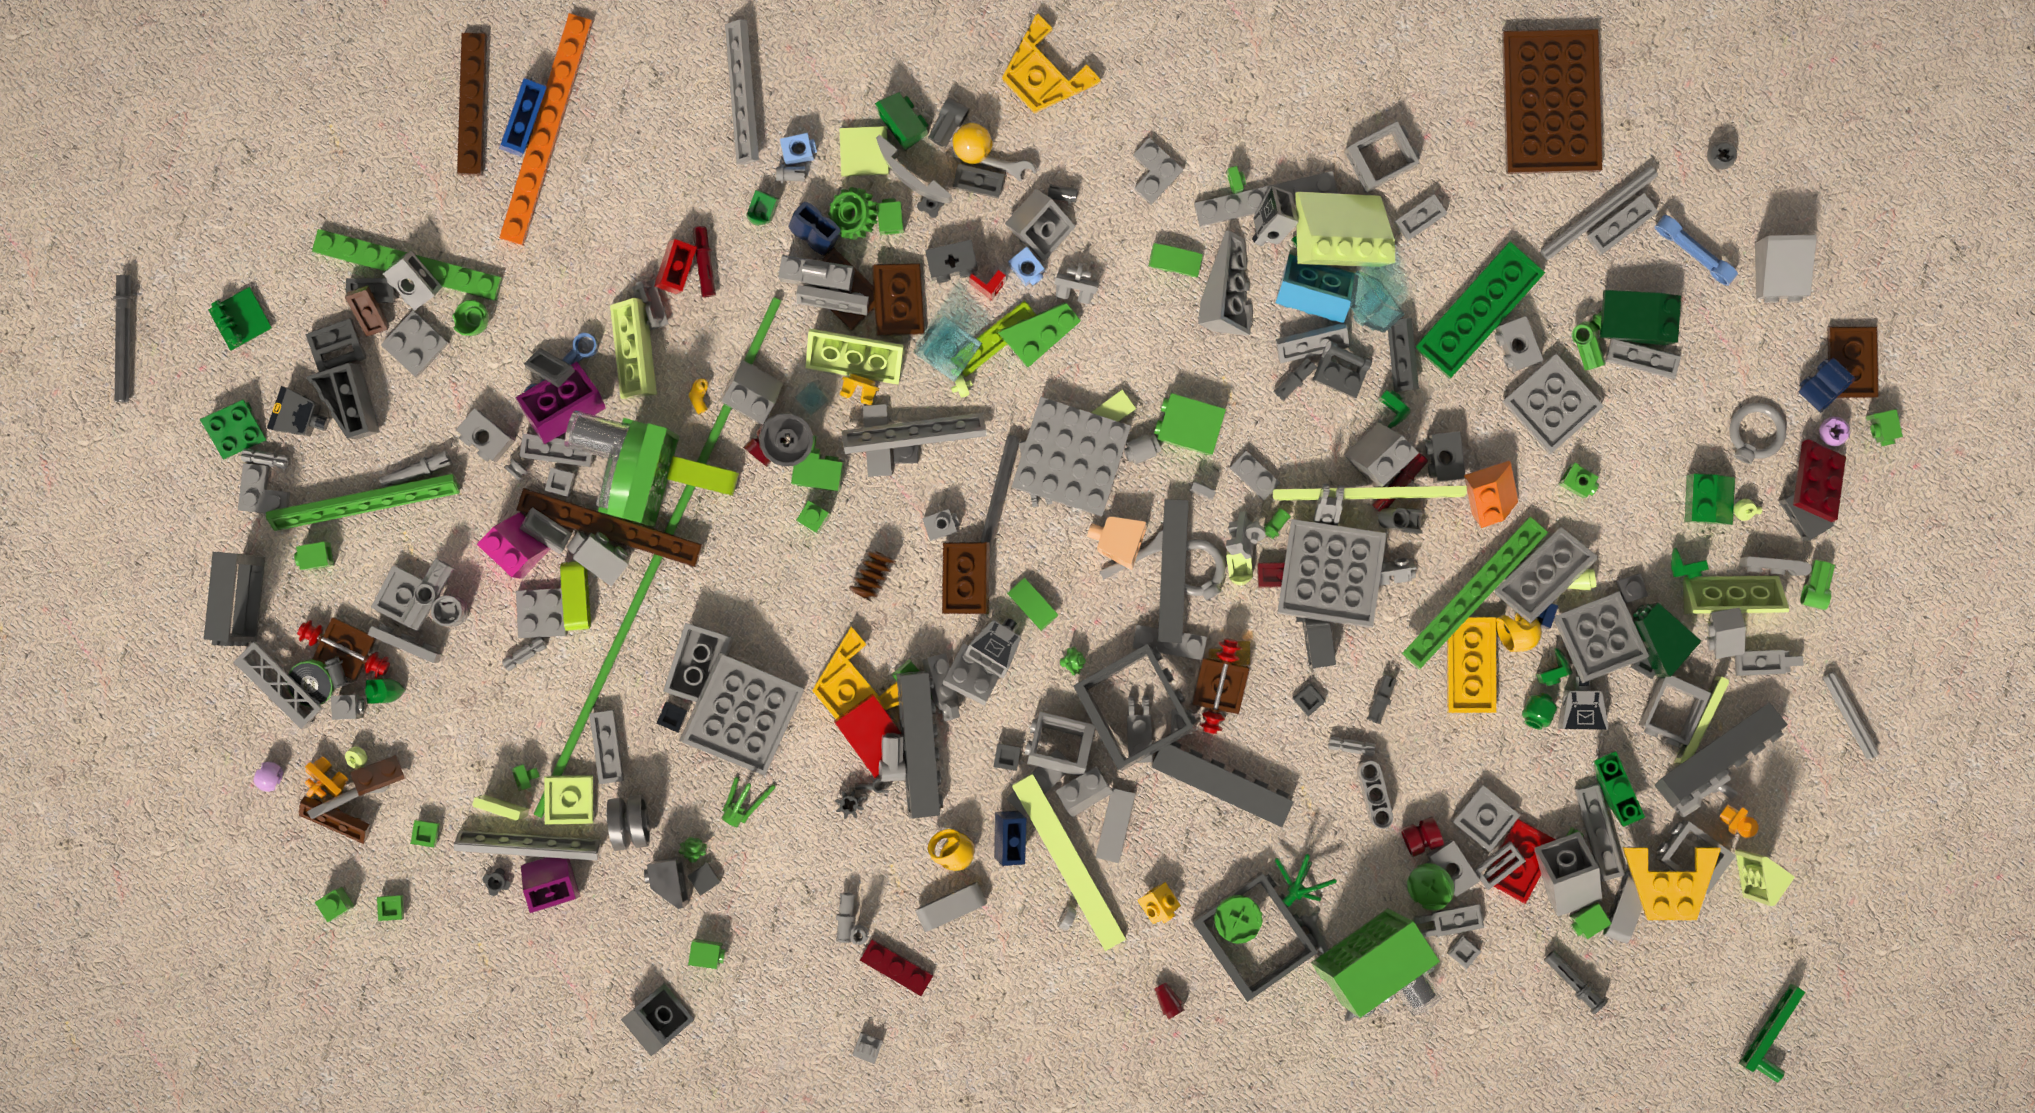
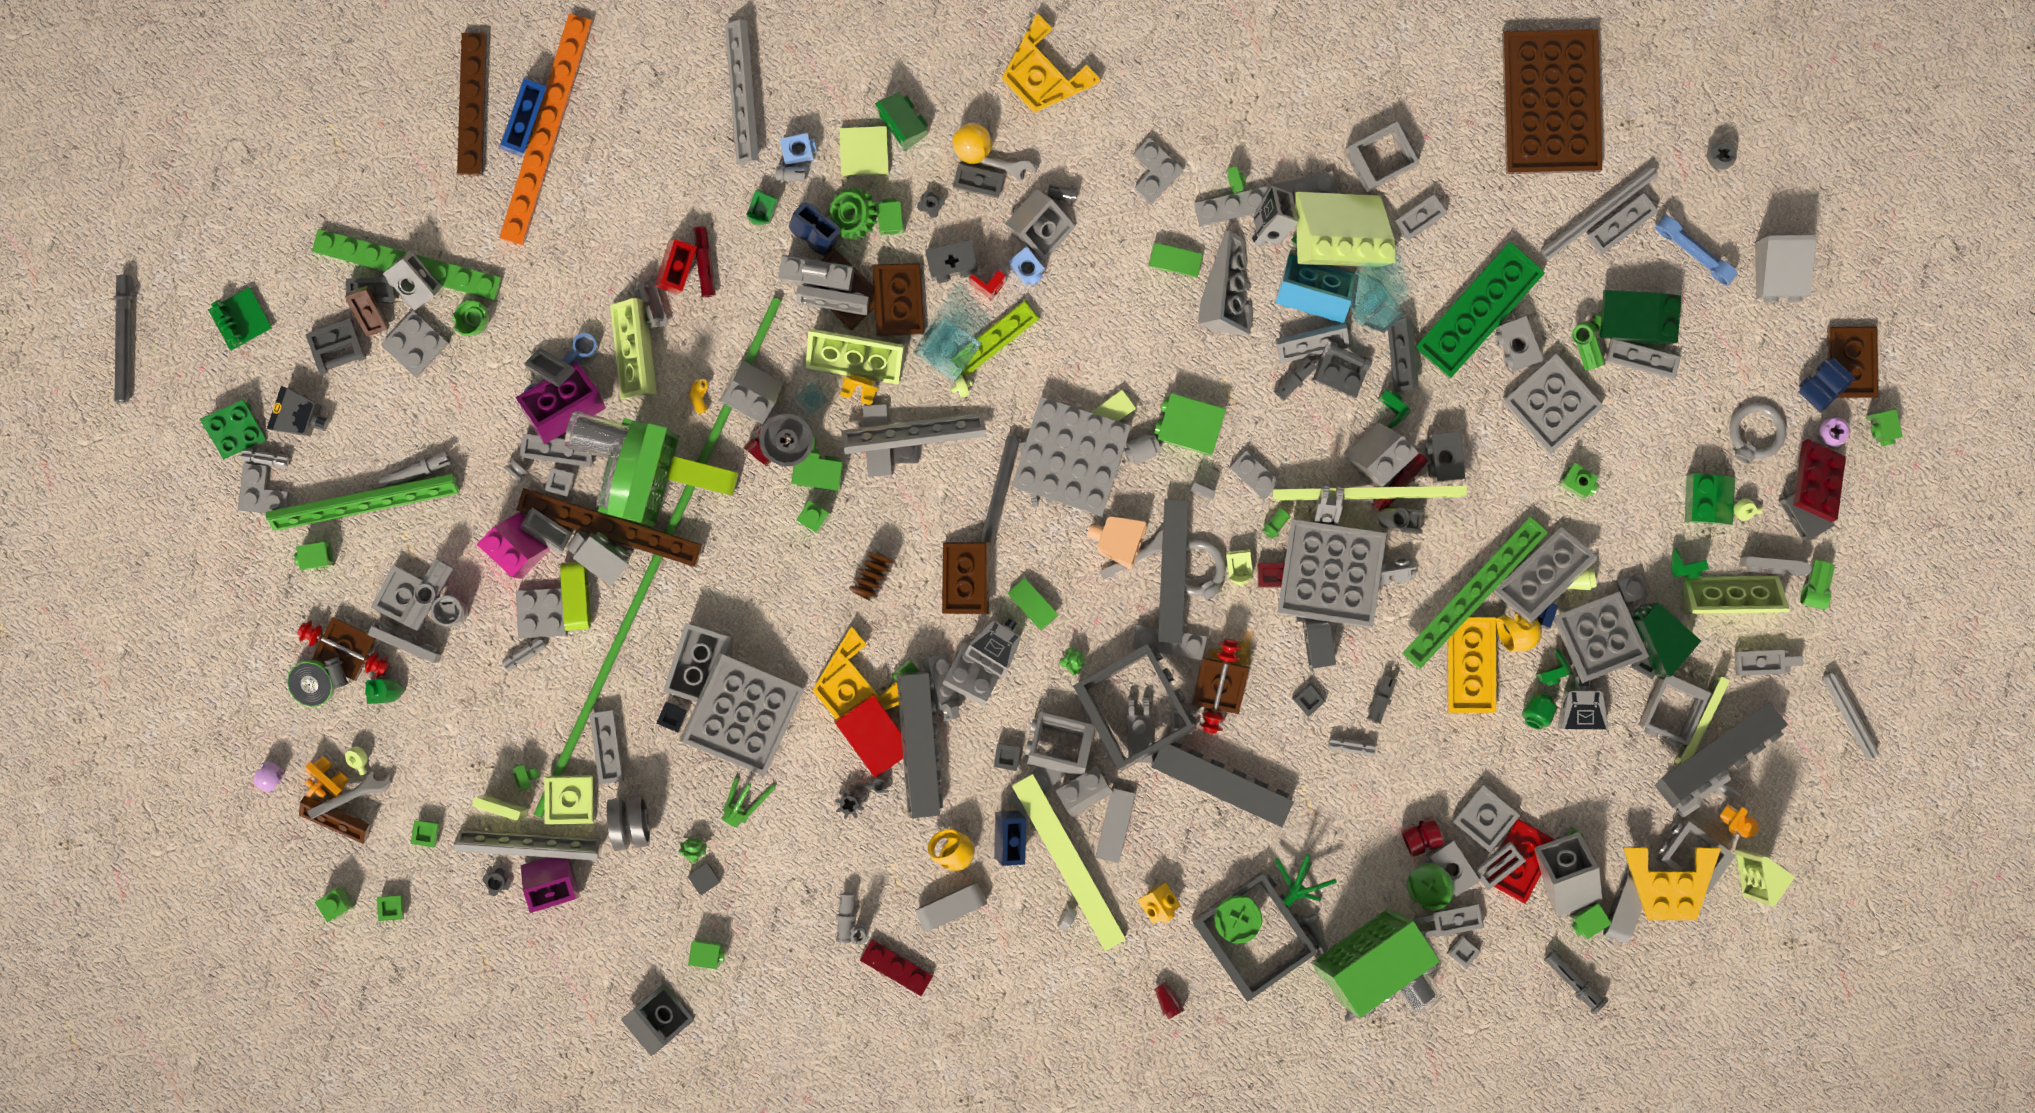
(222, 597): dark grey window -> none
(274, 689): light grey fence -> none
(347, 707): light grey brick -> none
(348, 399): dark grey wedge -> none
(377, 775): reddish brown plate -> none
(498, 440): light grey brick -> none
(668, 880): flat silver slope -> none
(867, 1048): light grey tile -> none
(892, 763): light grey piece -> none
(932, 191): light grey slope -> none
(941, 524): light grey brick -> none
(951, 116): dark grey piece -> none
(1039, 333): bright green wing -> none
(1066, 282): light grey hips -> none
(1246, 534): light grey hips -> none
(1383, 802): light grey beam -> none
(1491, 493): orange slope -> none
(1599, 831): light grey tile -> none
(1617, 789): green slope -> none
(1726, 633): light grey brick -> none
(1755, 1054): green piece -> none

